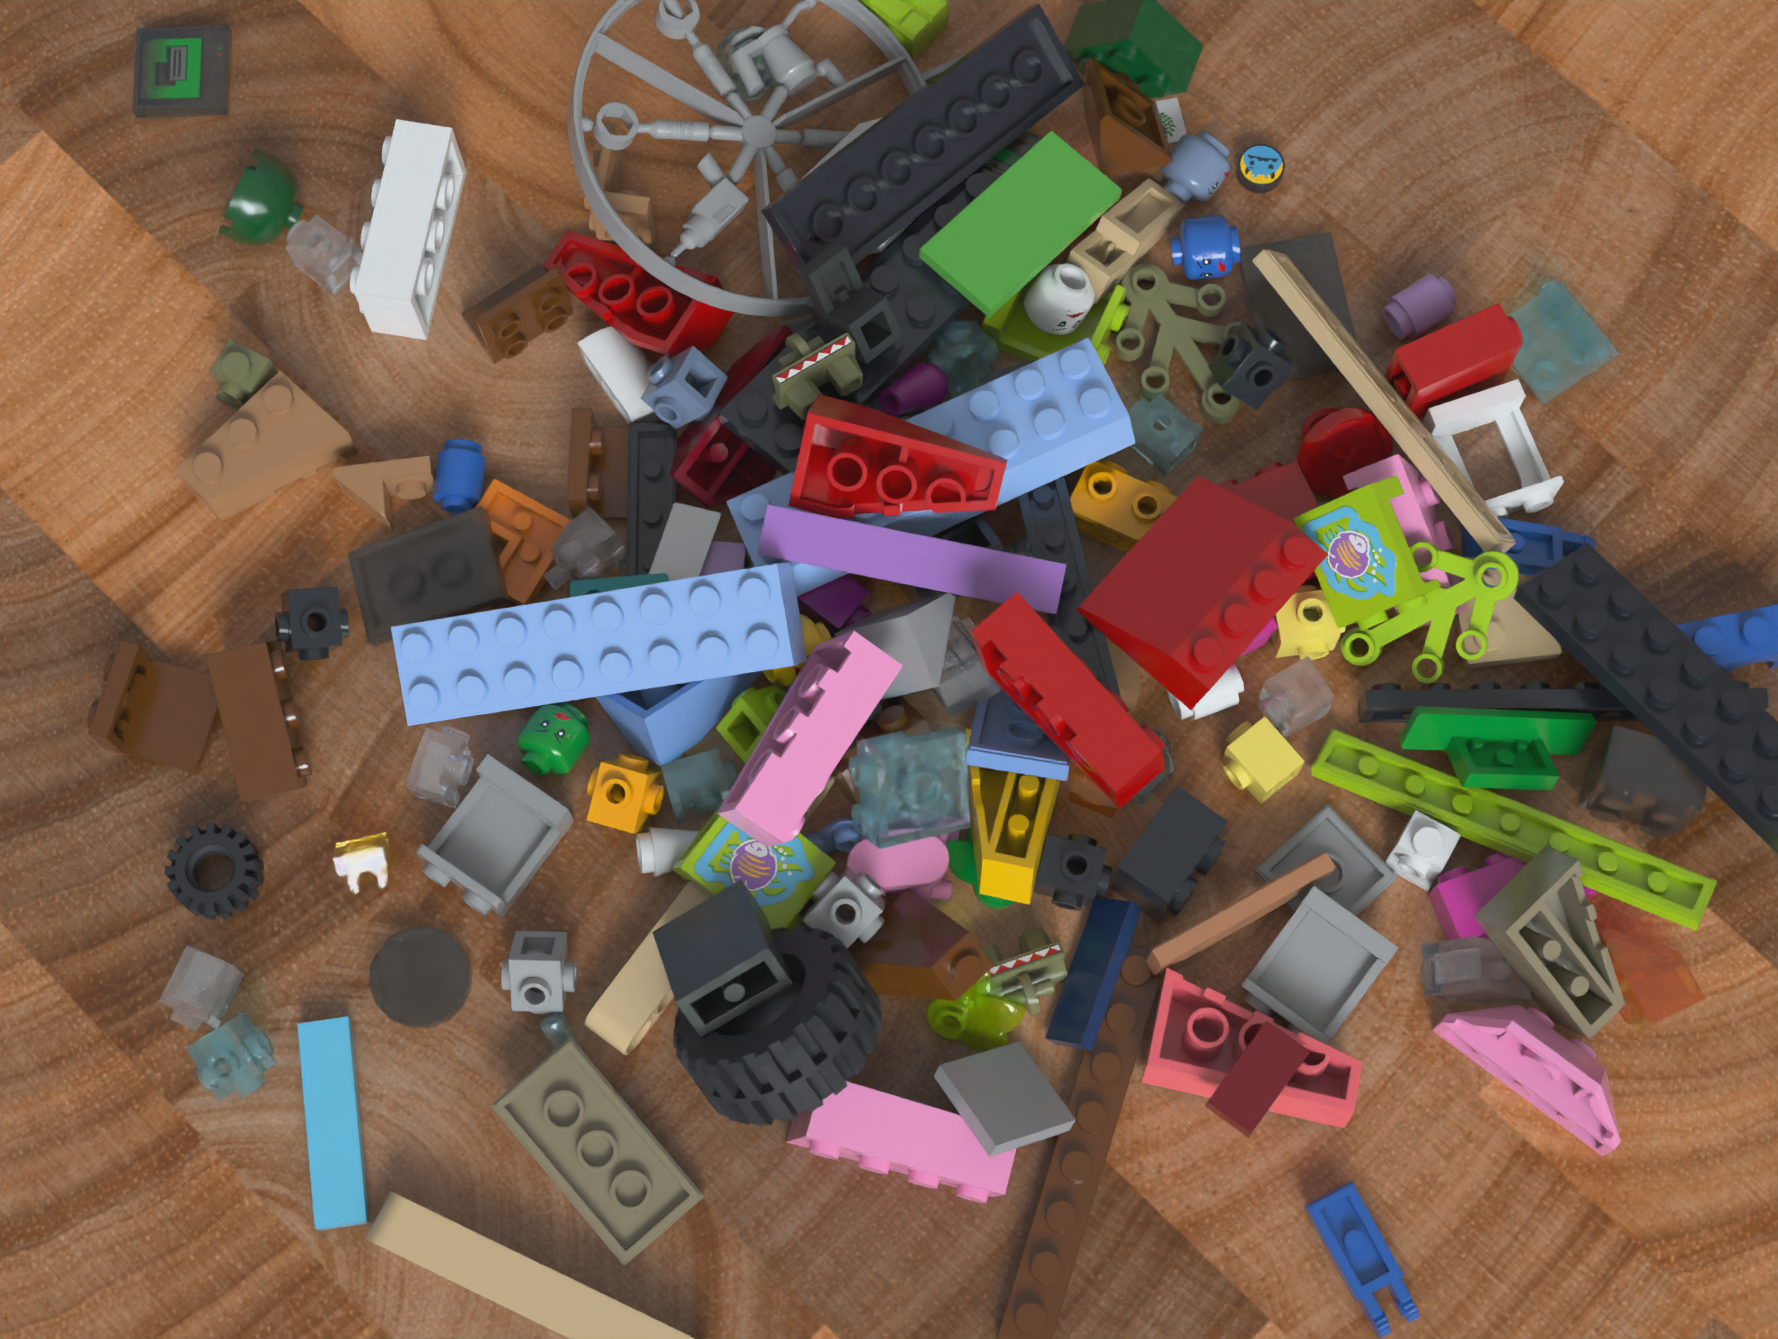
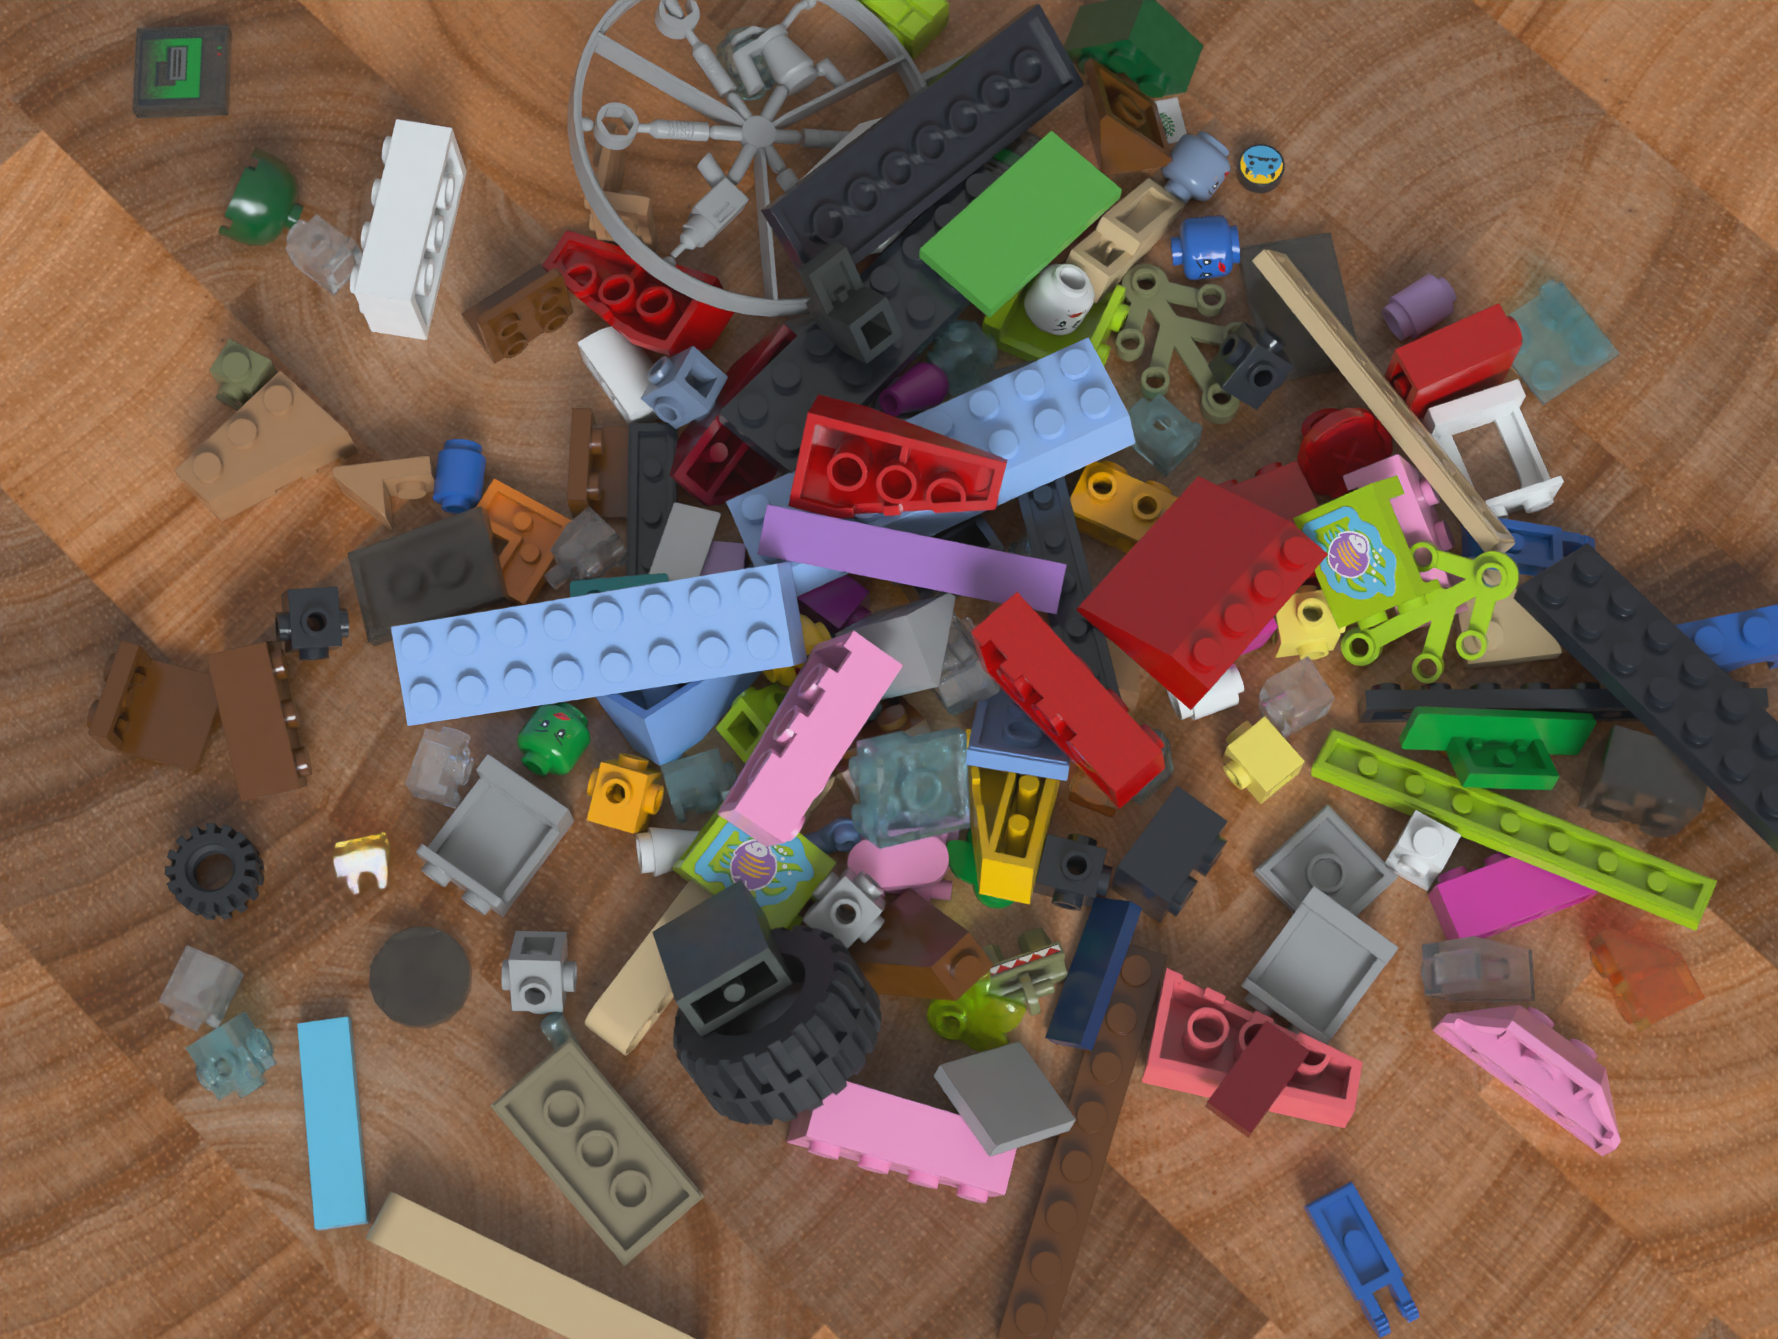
(811, 366): olive hips -> none
(1240, 913): nougat tile -> none
(1553, 943): dark tan wedge -> none

